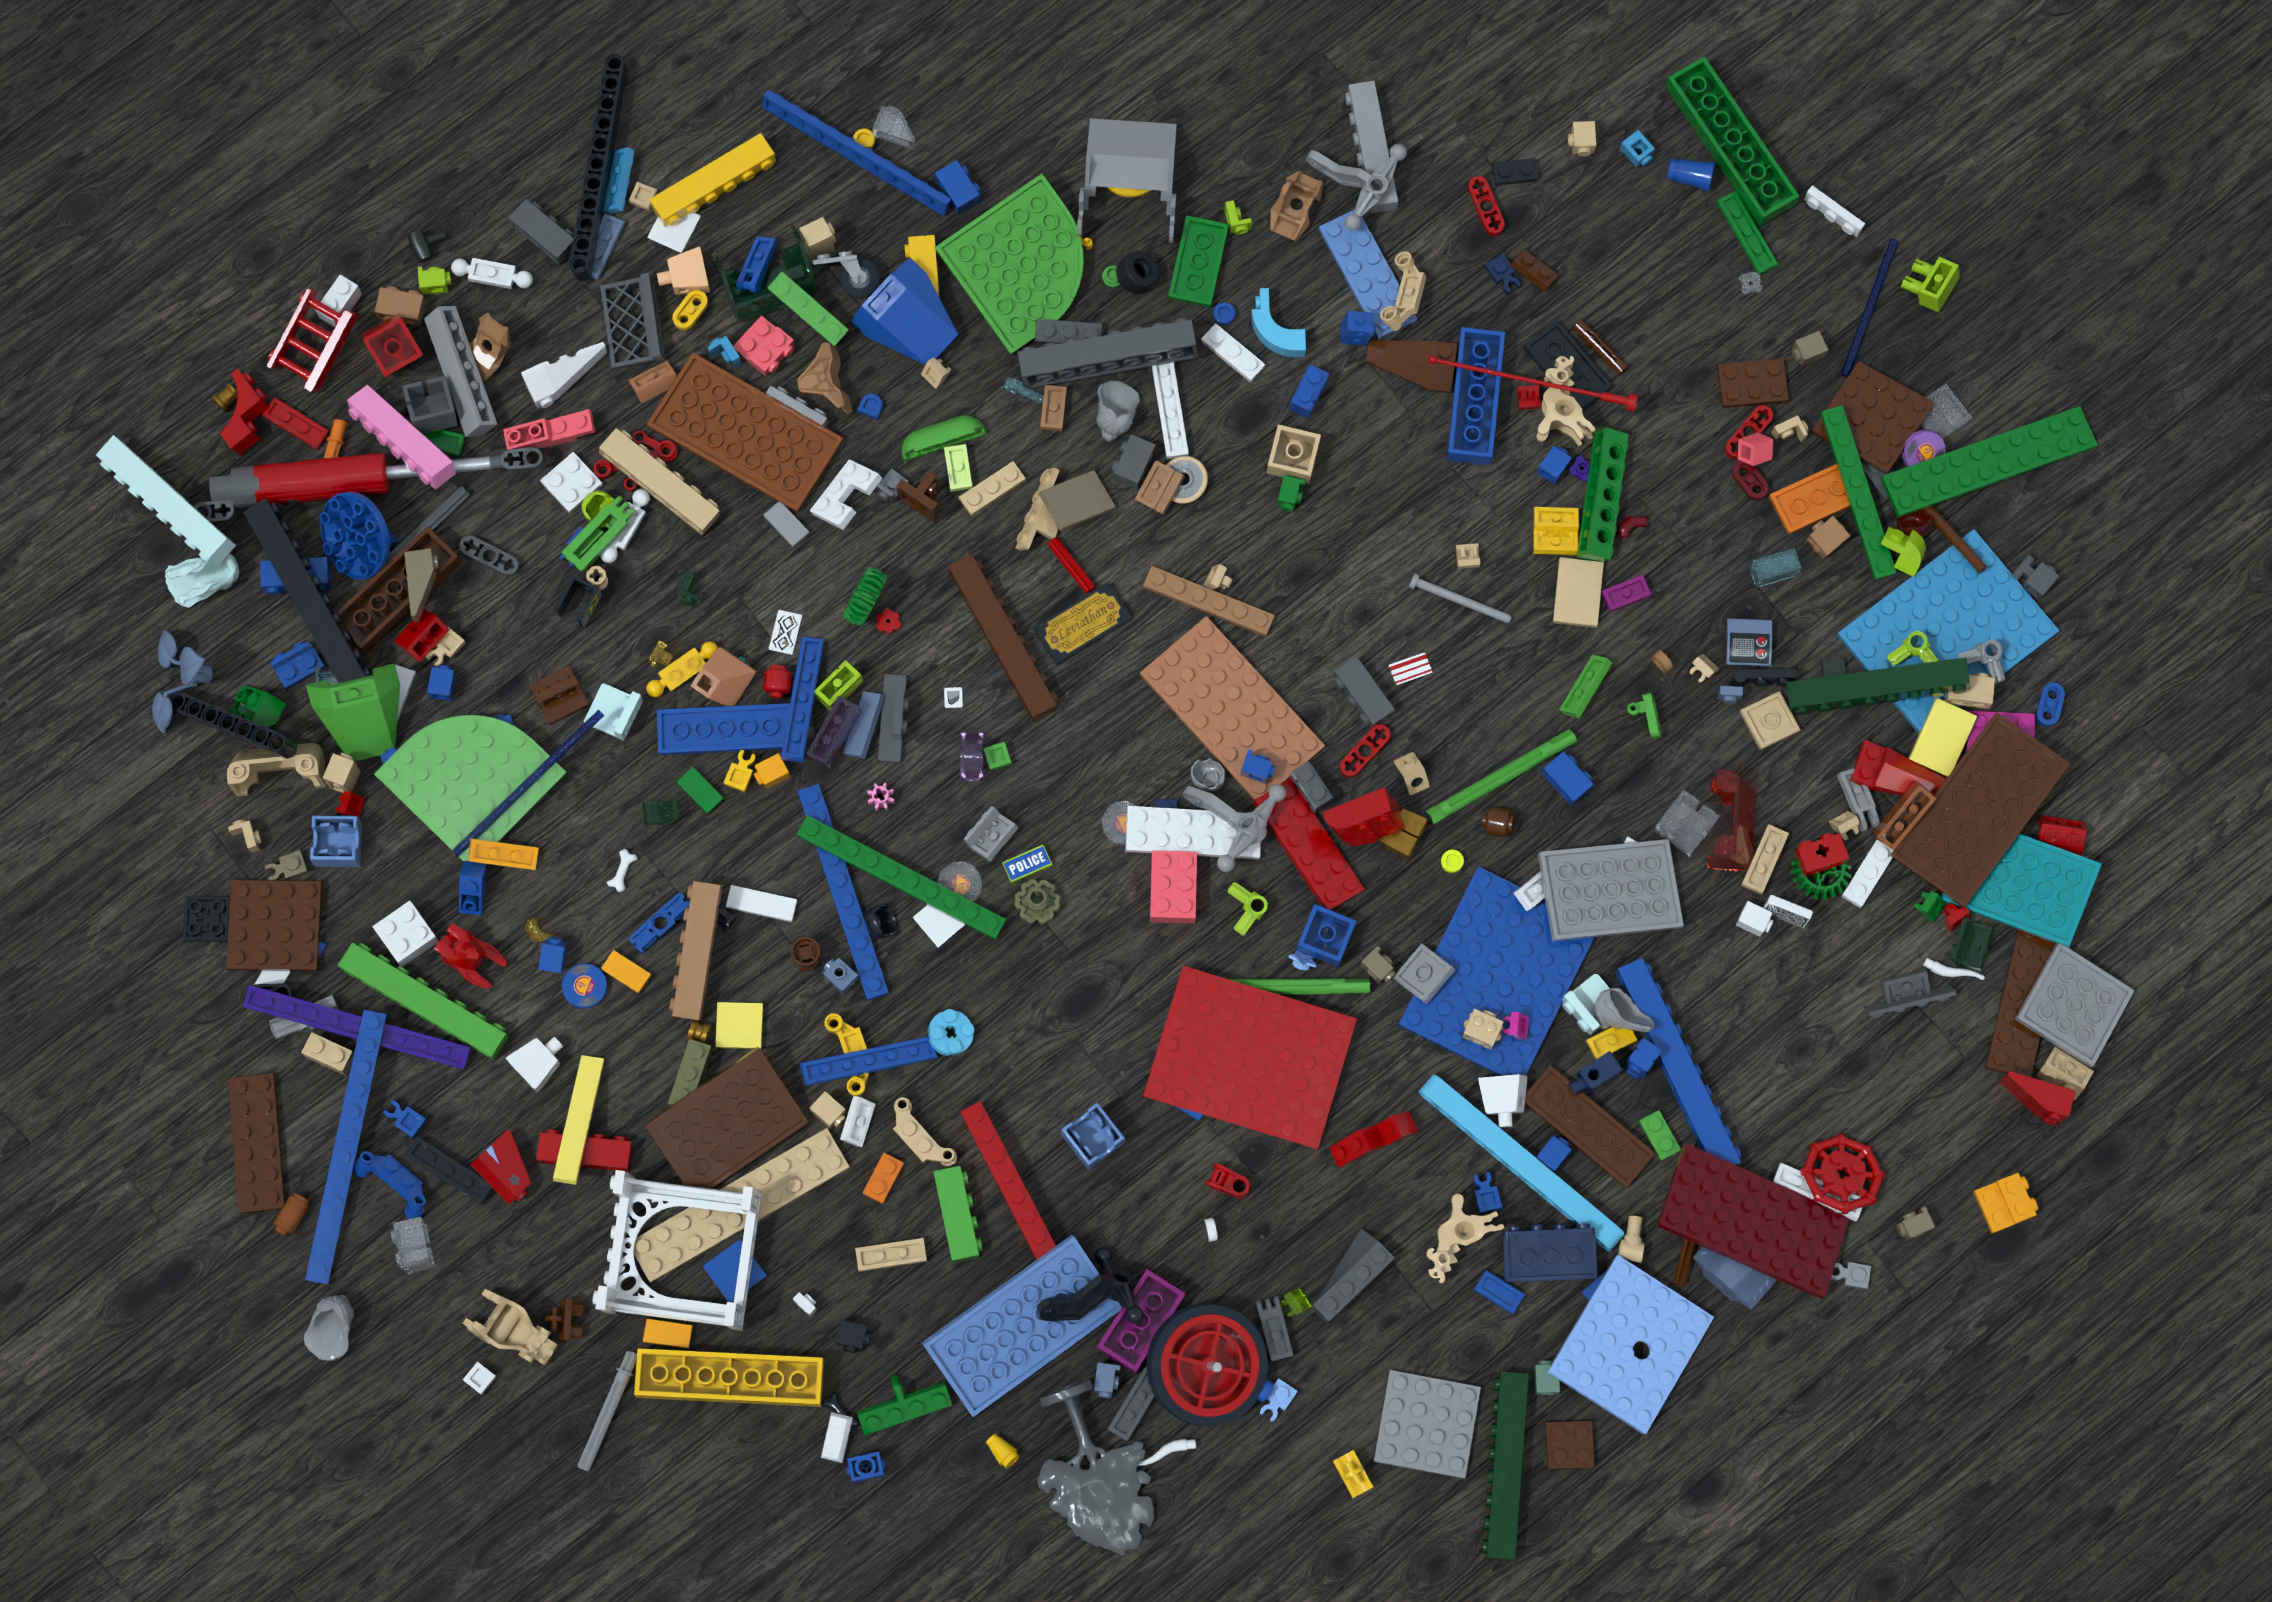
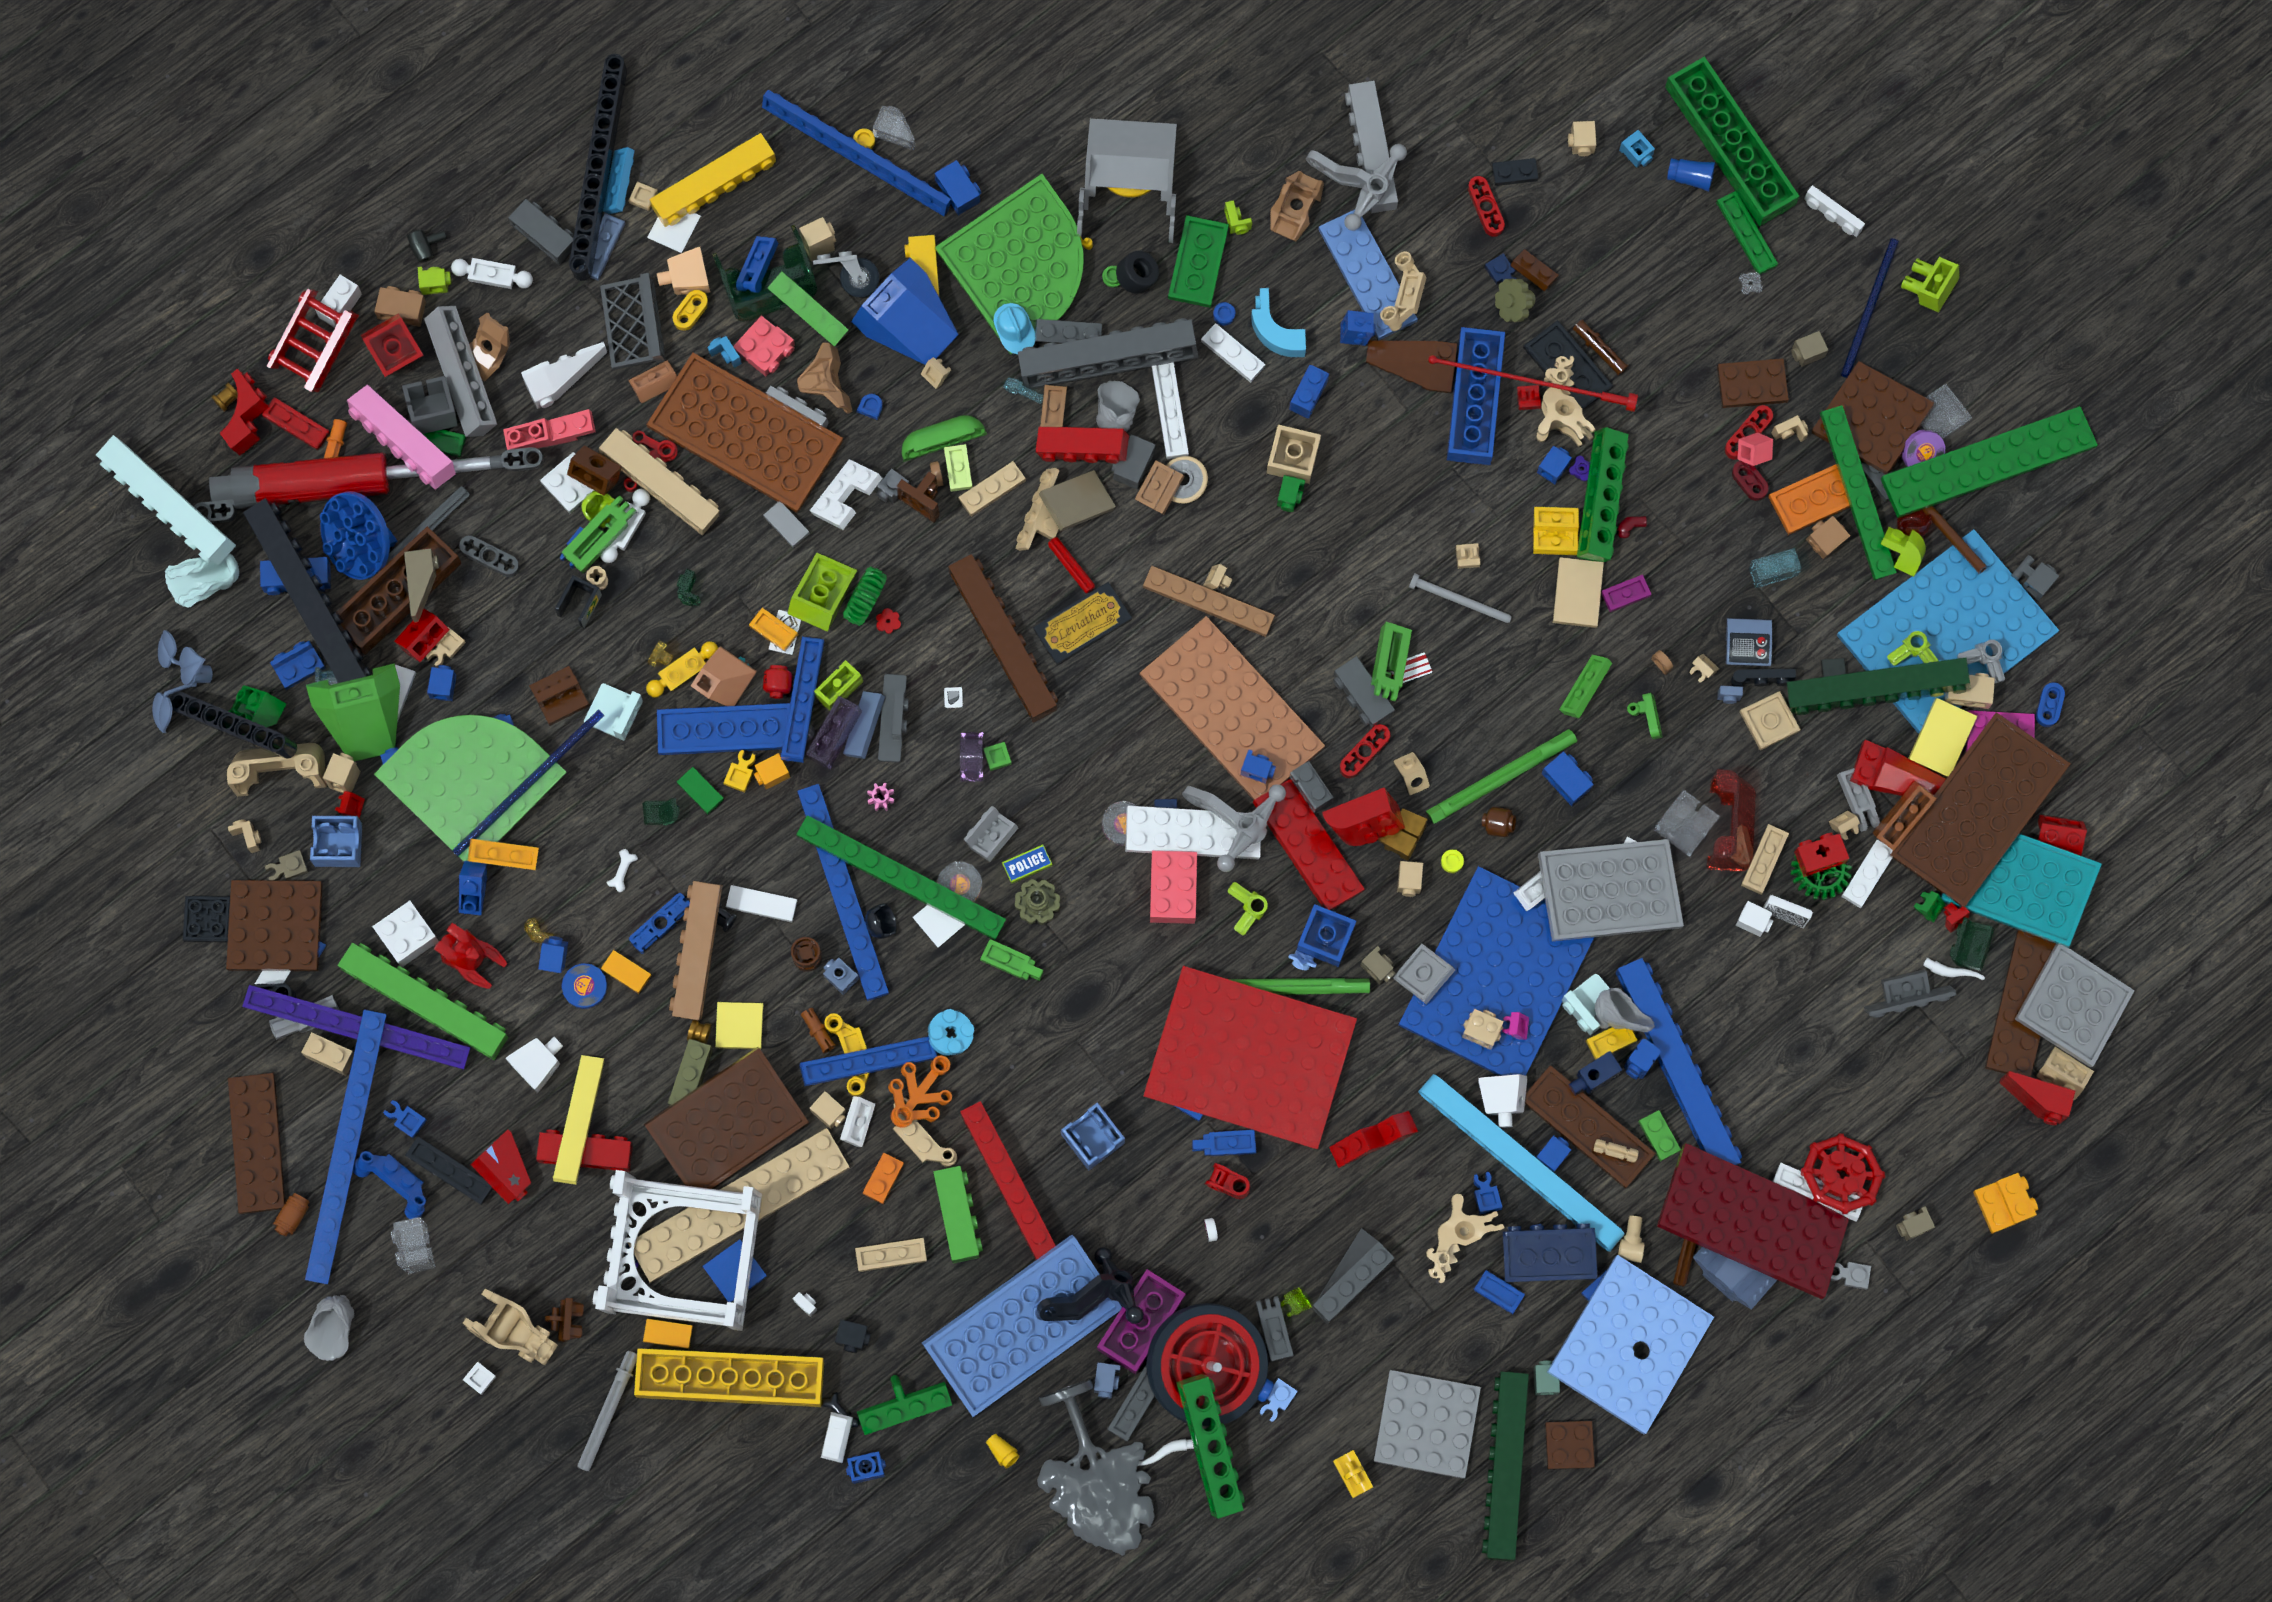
(594, 470): none -> reddish brown brick
(773, 629): none -> light orange tile
(818, 1030): none -> dark orange pin
(821, 592): none -> lime slope
(918, 1095): none -> orange plant
(935, 469): none -> medium nougat tile
(1010, 961): none -> bright green hinge
(1014, 327): none -> medium azure piece
(1082, 444): none -> red brick
(1189, 1391): none -> green brick
(1207, 775): light grey hair -> none
(1226, 1143): none -> blue hinge
(1390, 656): none -> bright green hinge
(1410, 878): none -> tan brick
(1514, 300): none -> olive plant
(1616, 1150): none -> tan axle

